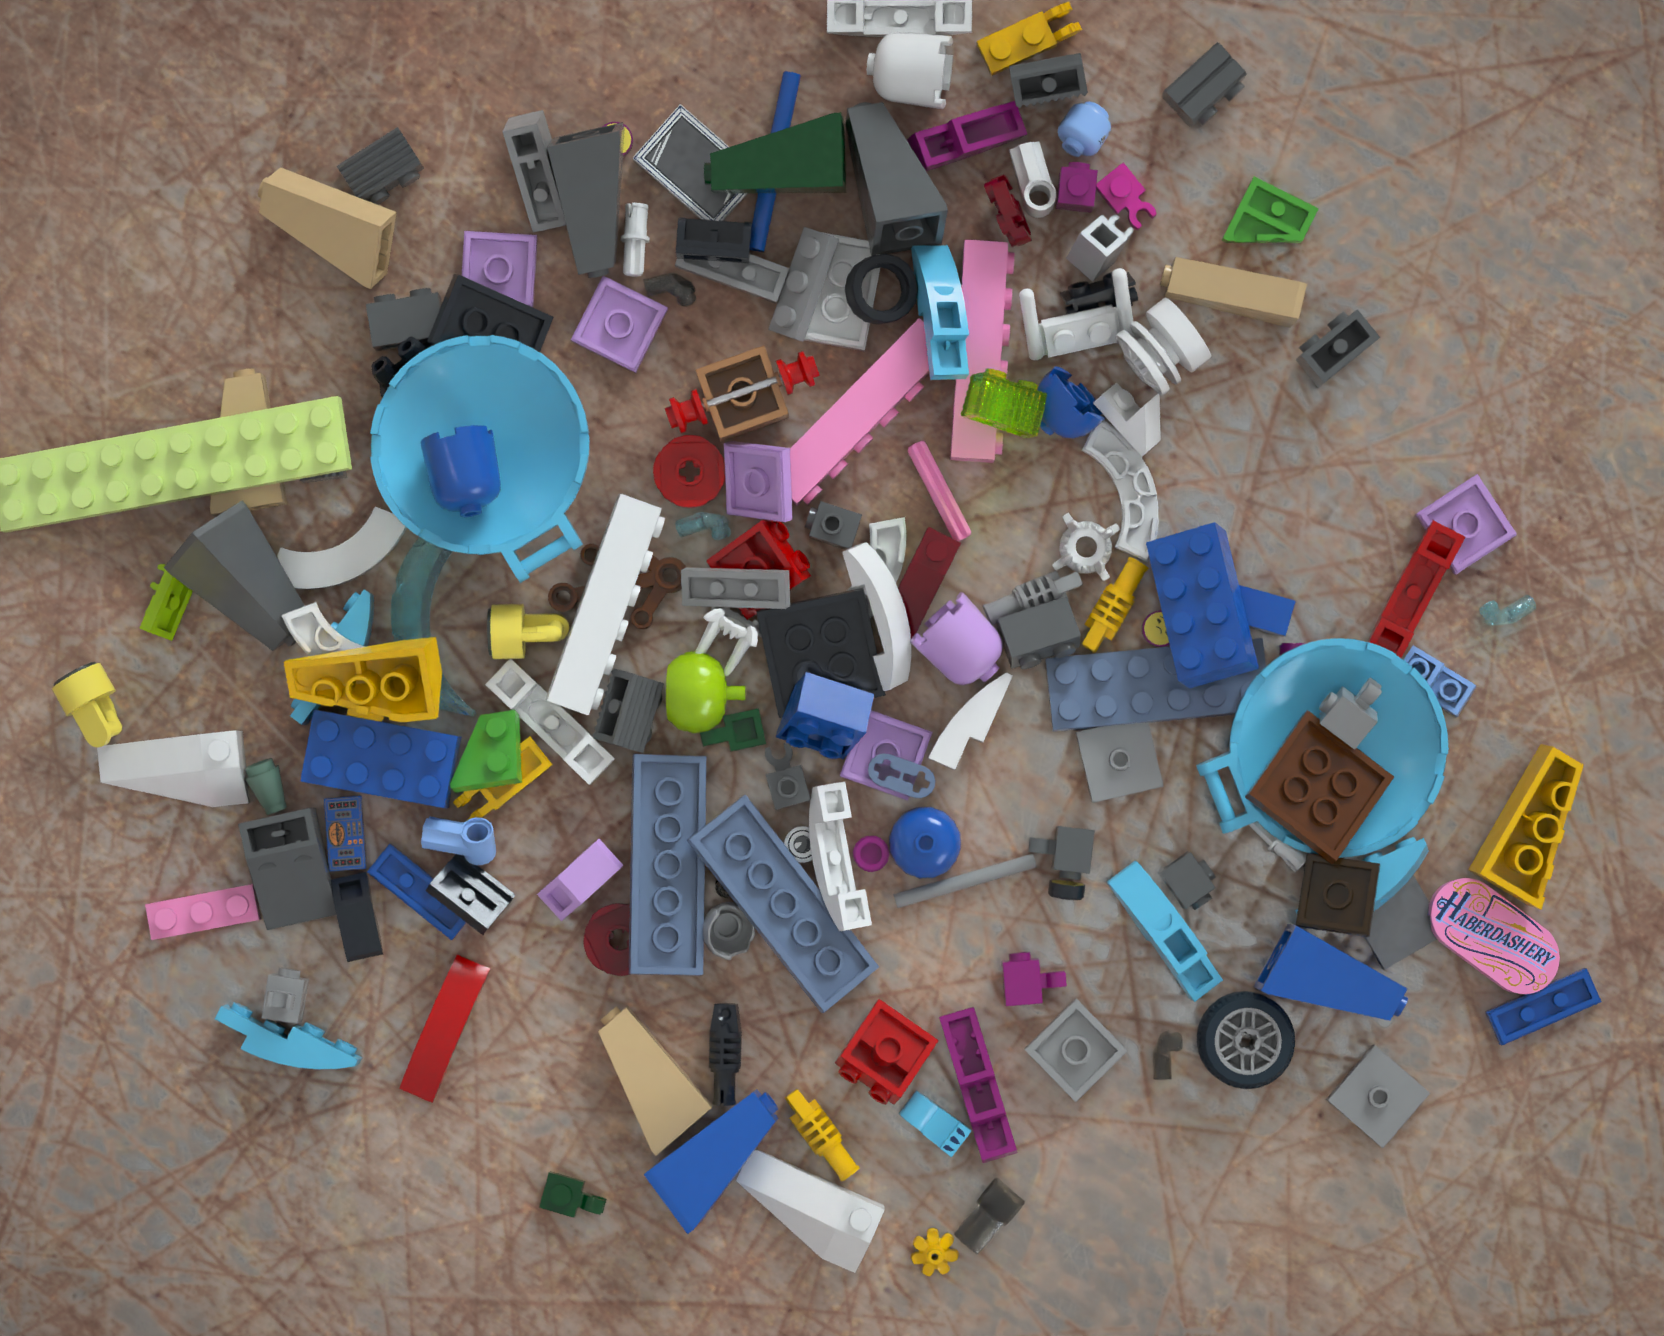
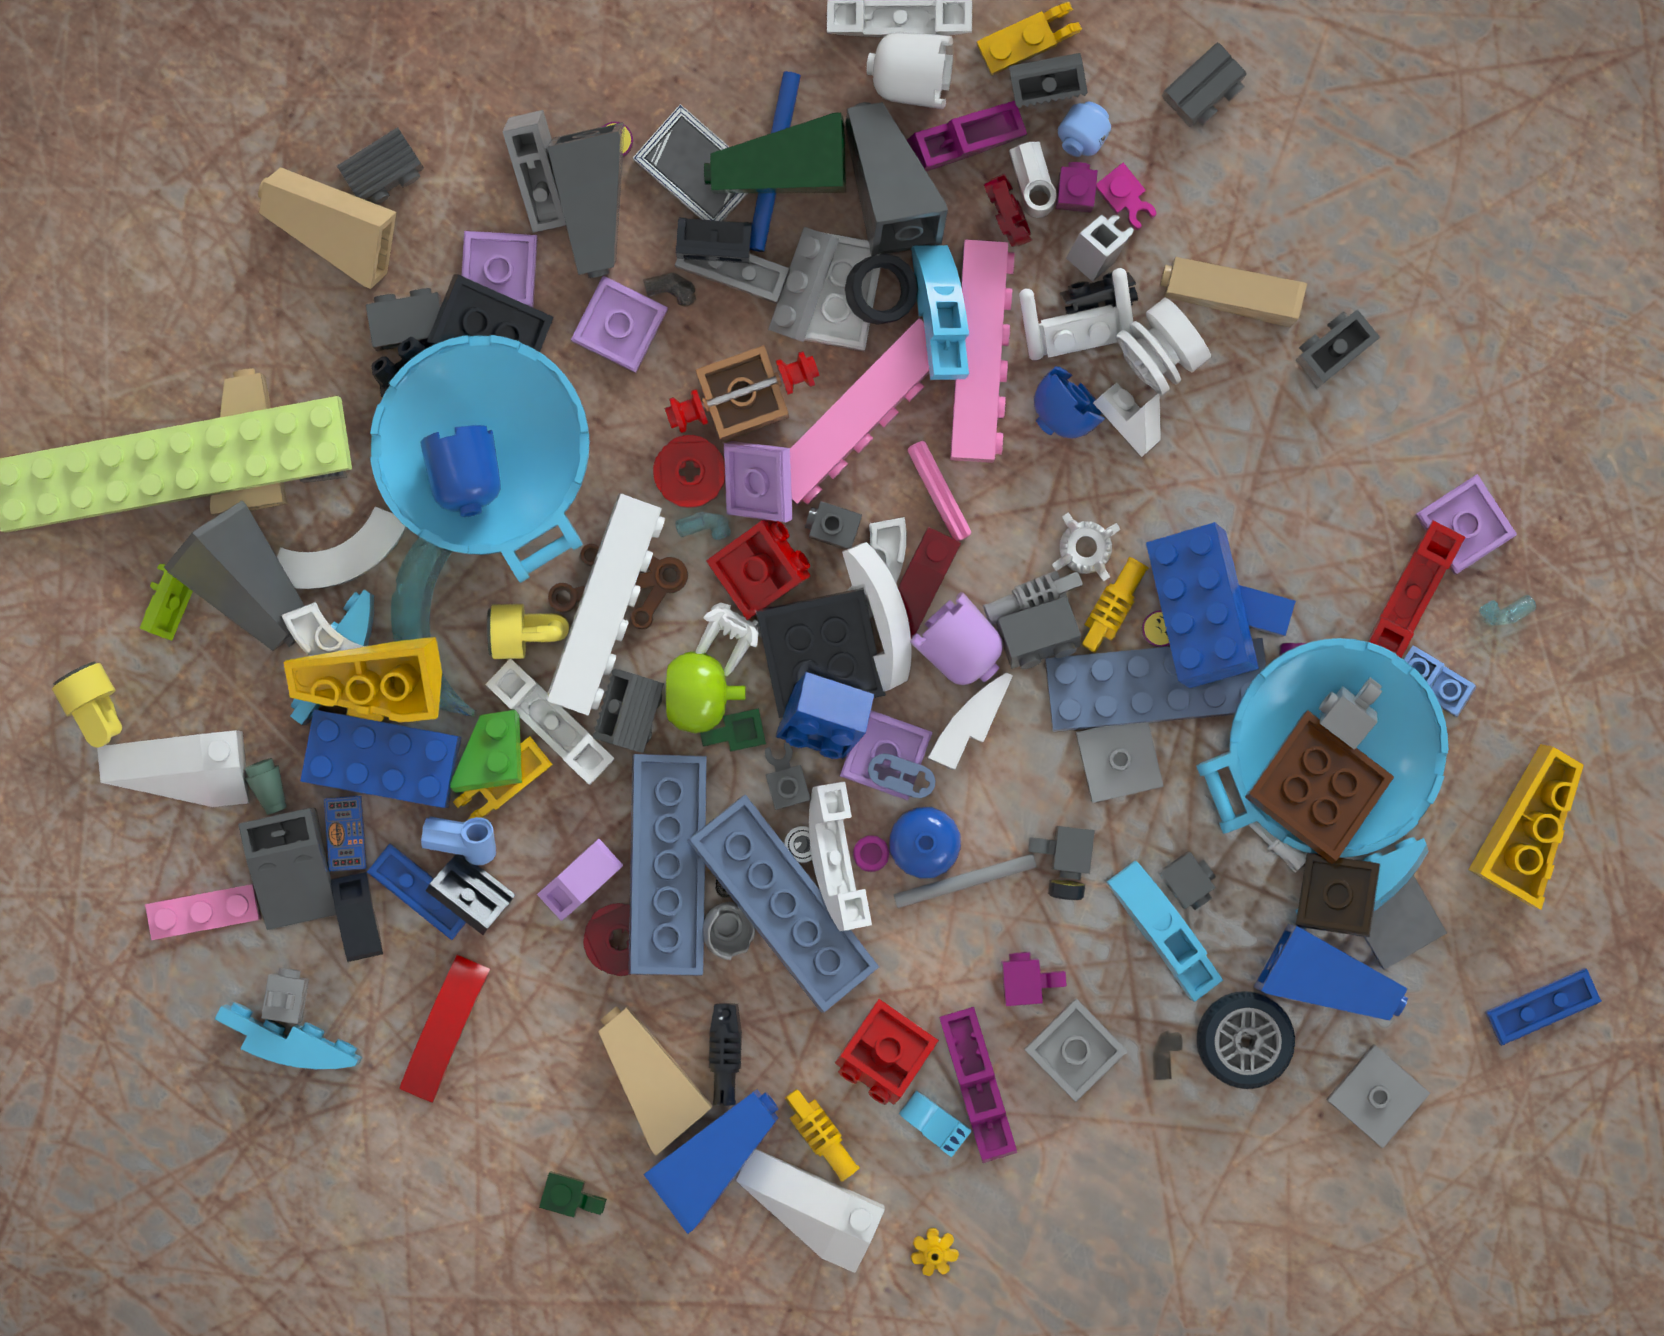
(635, 238): white axle -> none
(735, 588): light grey plate -> none
(994, 1208): clear smoke piece -> none
(1004, 404): clear neon green brick -> none
(1133, 485): white tile -> none
(1269, 216): bright green wing -> none
(1493, 936): bright pink tile -> none

